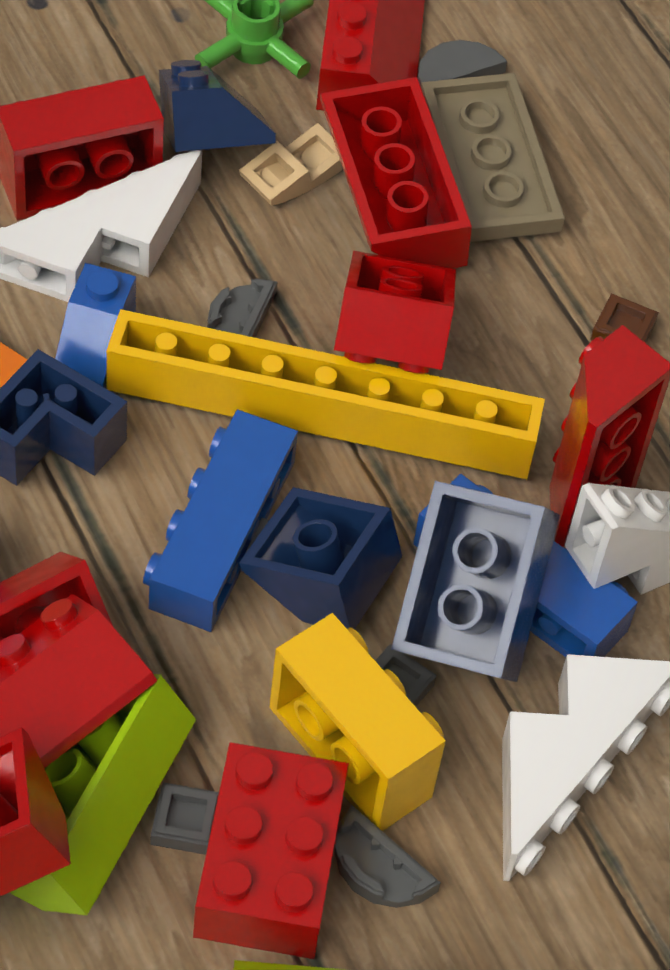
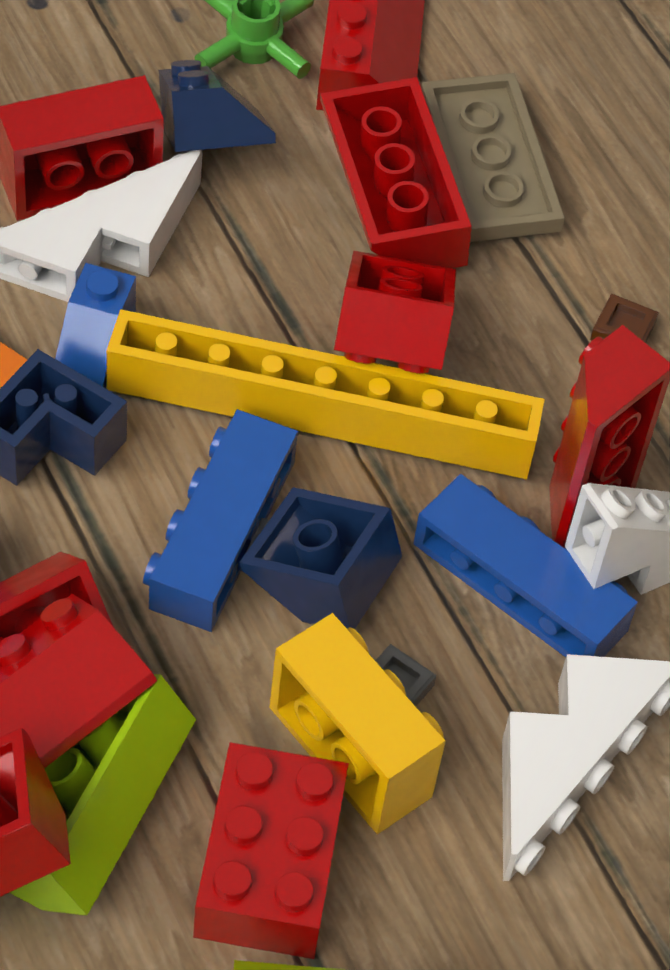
(184, 818): dark grey tile -> none
(242, 308): dark grey tile -> none
(293, 170): tan slope -> none
(378, 866): dark grey tile -> none
(460, 60): dark grey tile -> none
(476, 581): brick -> none

